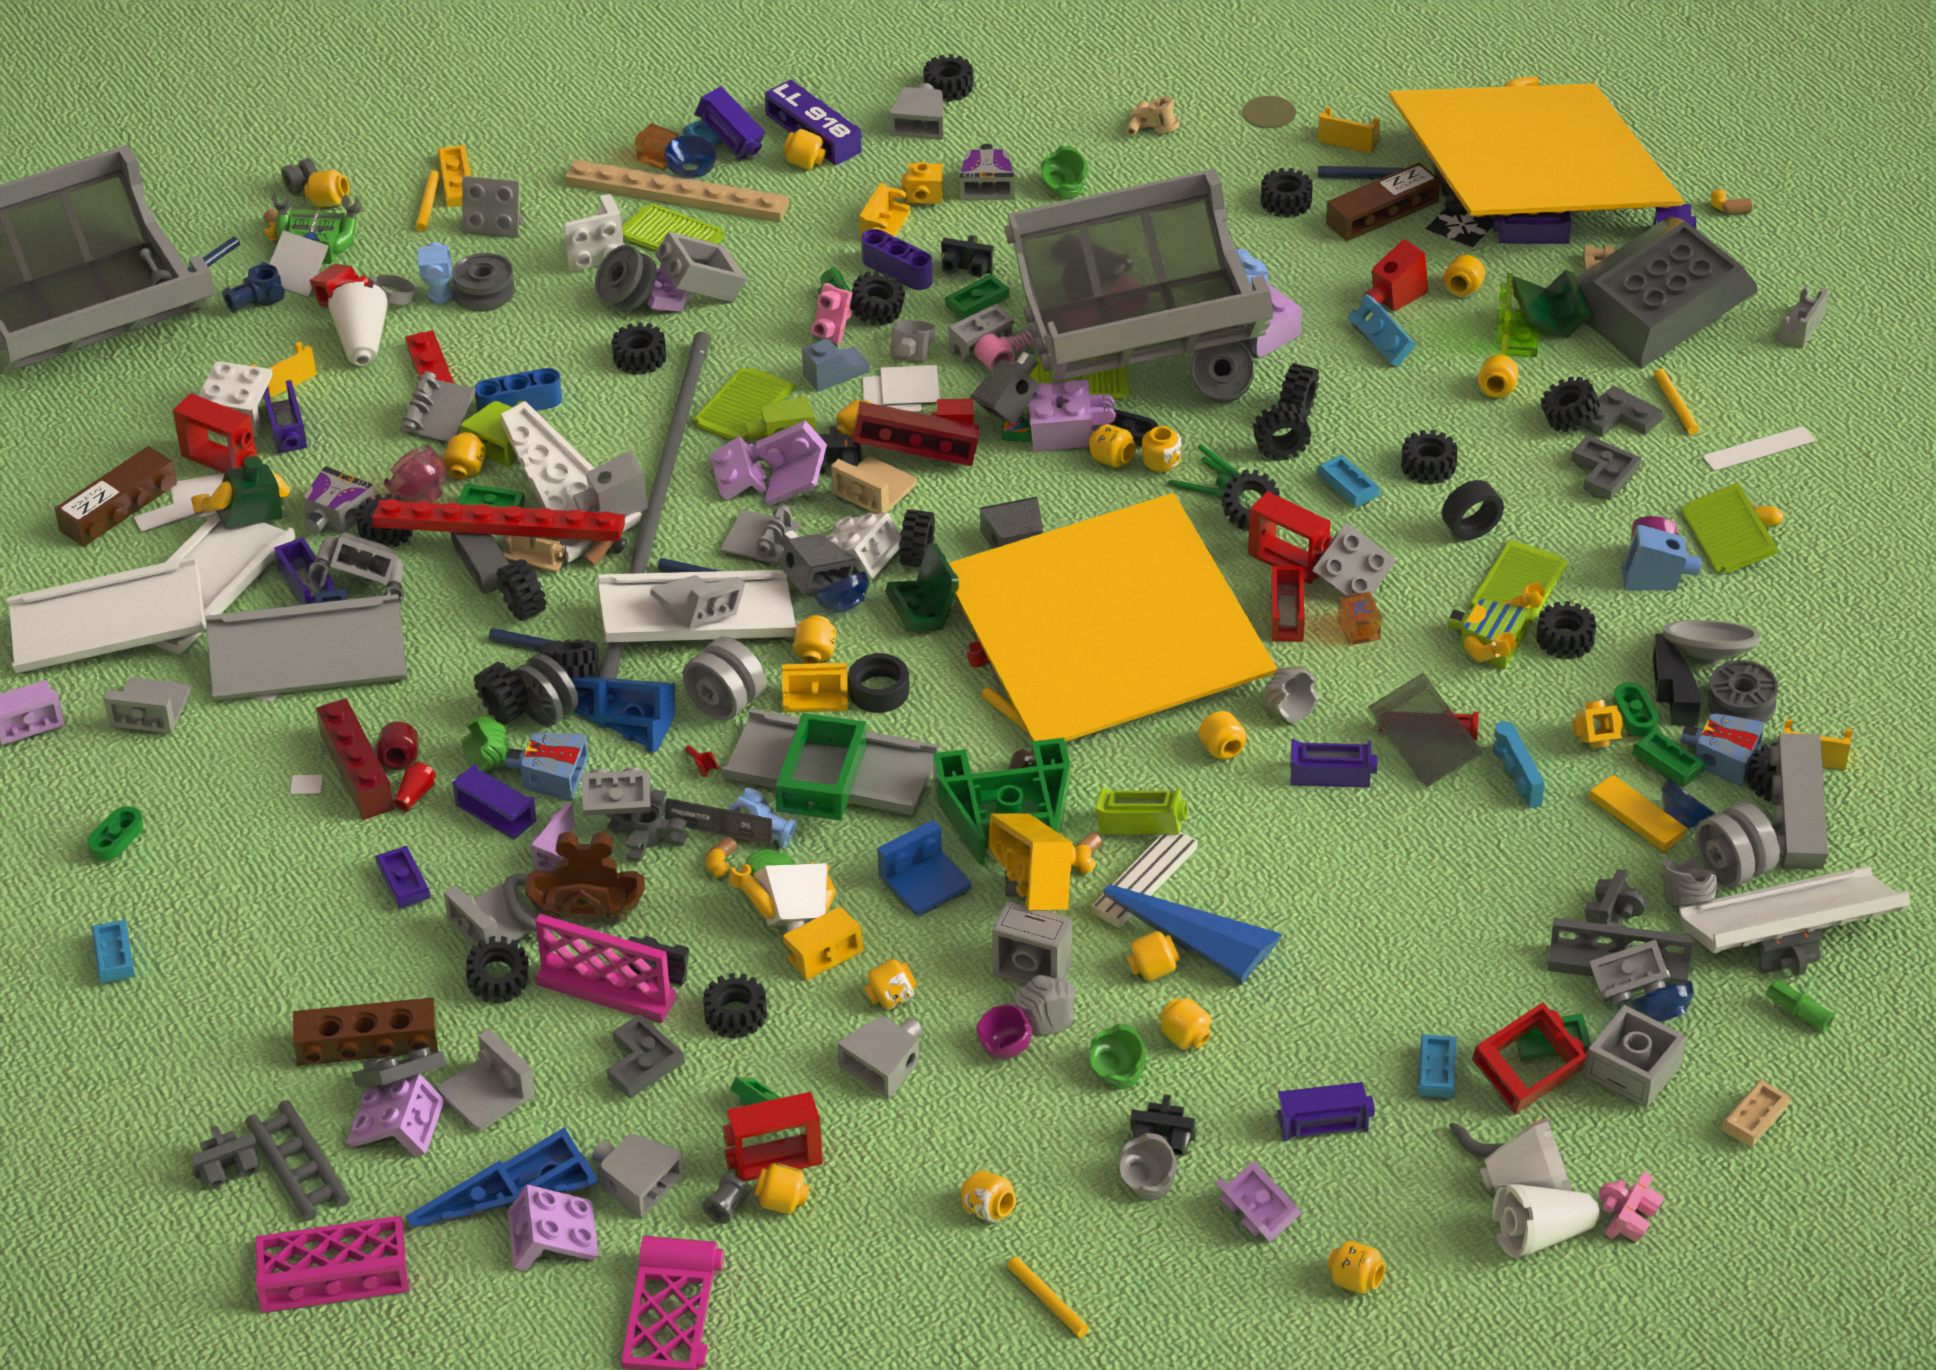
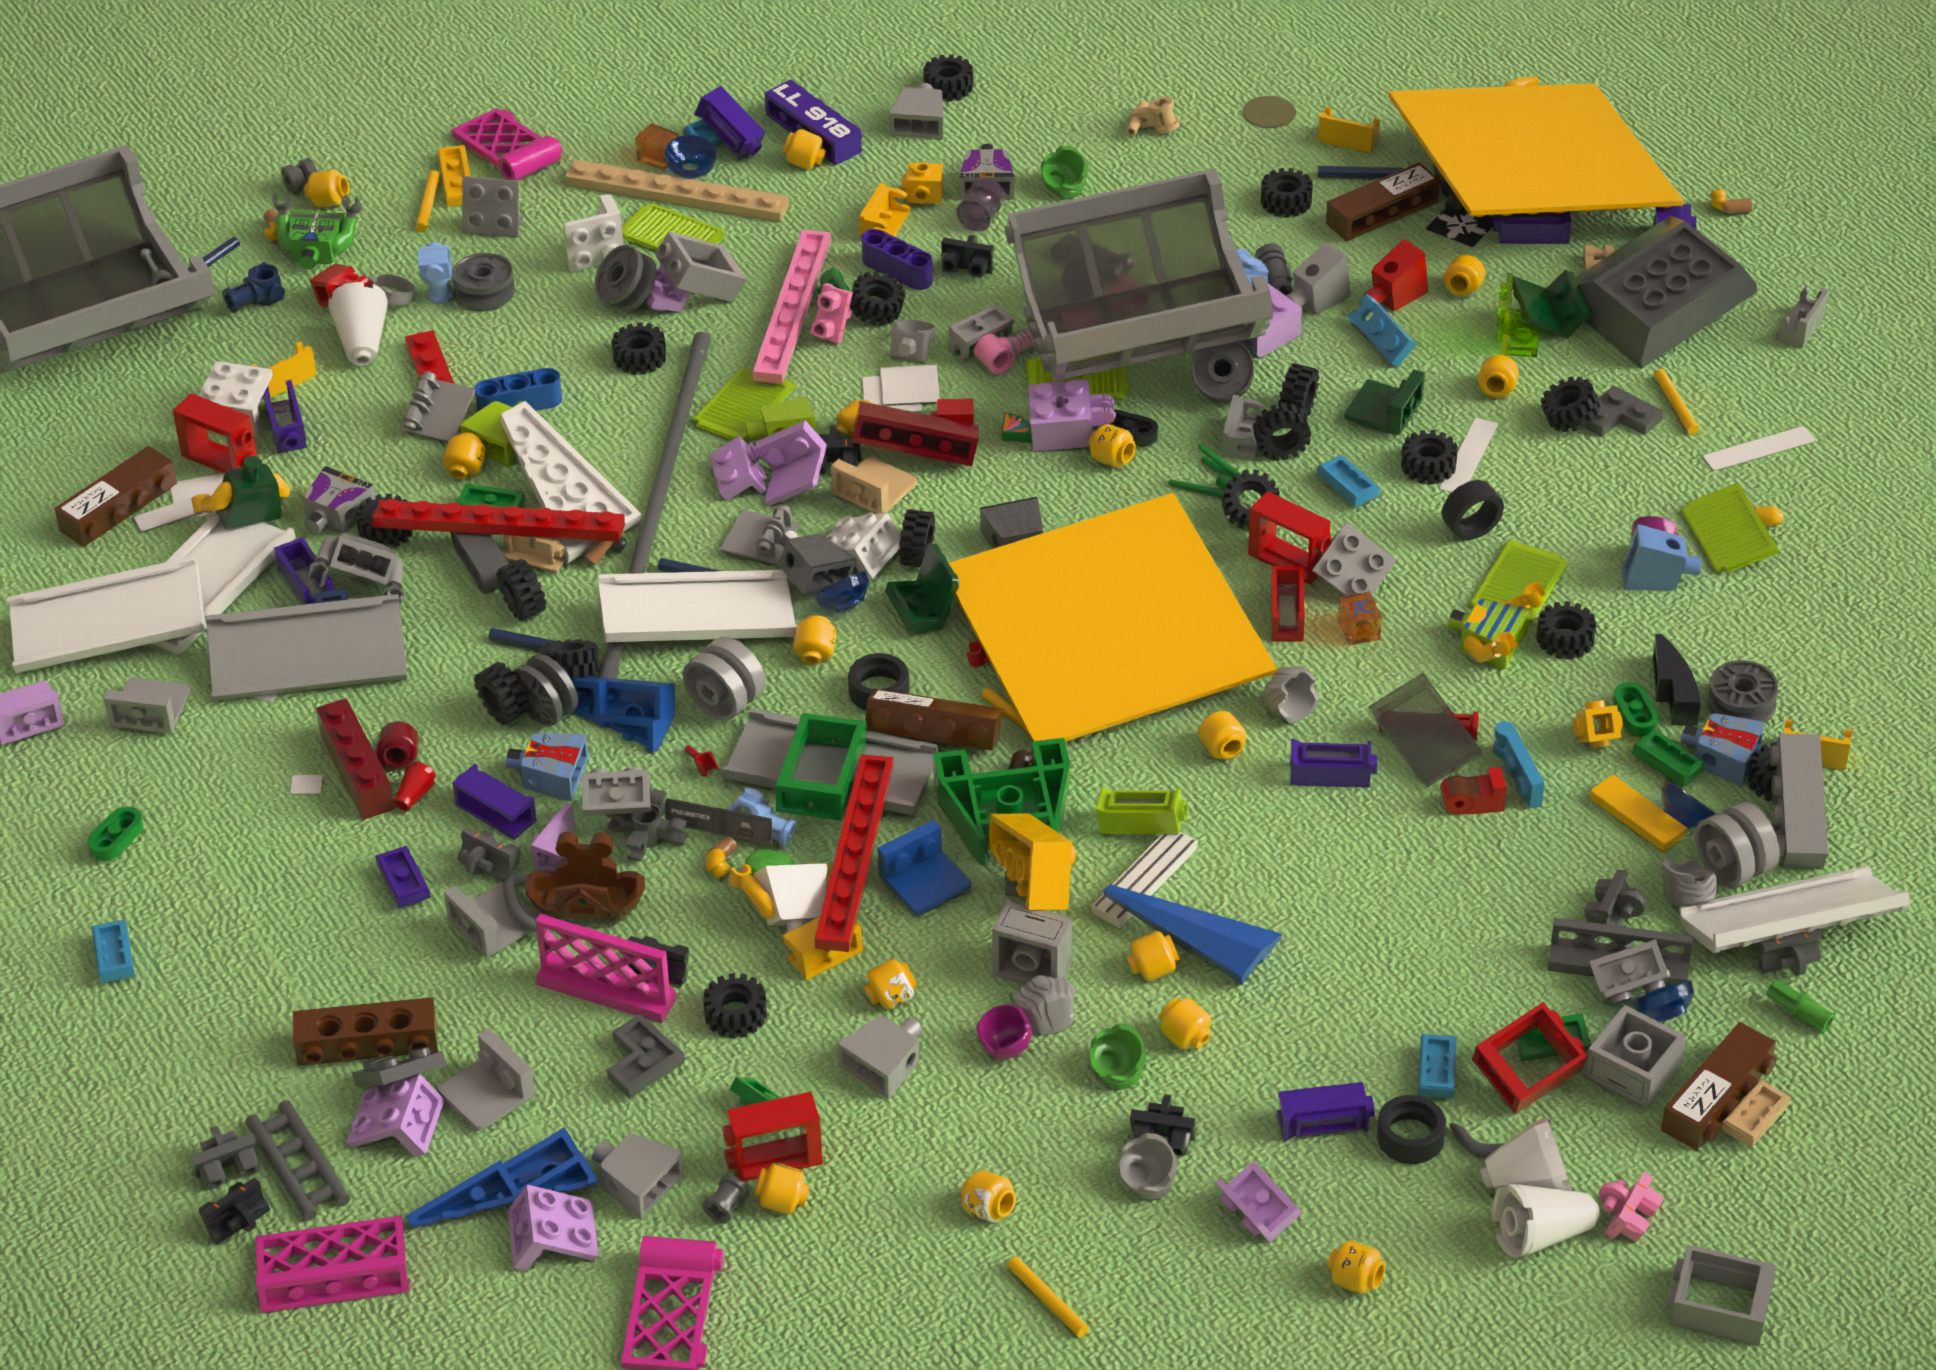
(234, 1211): none -> black hips
(298, 261): white sticker -> none
(418, 476): clear pink cylinder -> none
(485, 744): bright green hair -> none
(485, 855): none -> dark grey hips
(497, 952): black tyre -> none
(520, 158): none -> dark pink piece
(614, 487): light grey torso -> none
(700, 602): light grey bracket -> none
(791, 307): none -> bright pink plate
(815, 687): yellow hinge -> none
(829, 366): sand blue arch -> none
(854, 853): none -> red plate
(933, 719): none -> reddish brown brick
(977, 296): green plate -> none
(980, 204): none -> wheel
(1007, 388): dark grey torso -> none
(1084, 850): yellow arm -> none
(1161, 449): yellow head -> none
(1238, 434): none -> light grey hinge
(1279, 273): none -> dark grey axle
(1321, 280): none -> light grey torso
(1387, 406): none -> dark green bracket
(1414, 1108): none -> black tyre
(1470, 453): none -> white sticker
(1475, 793): none -> red leg
(1609, 466): dark grey plate -> none
(1711, 639): light grey dish -> none
(1718, 1086): none -> reddish brown brick
(1726, 1270): none -> light grey window

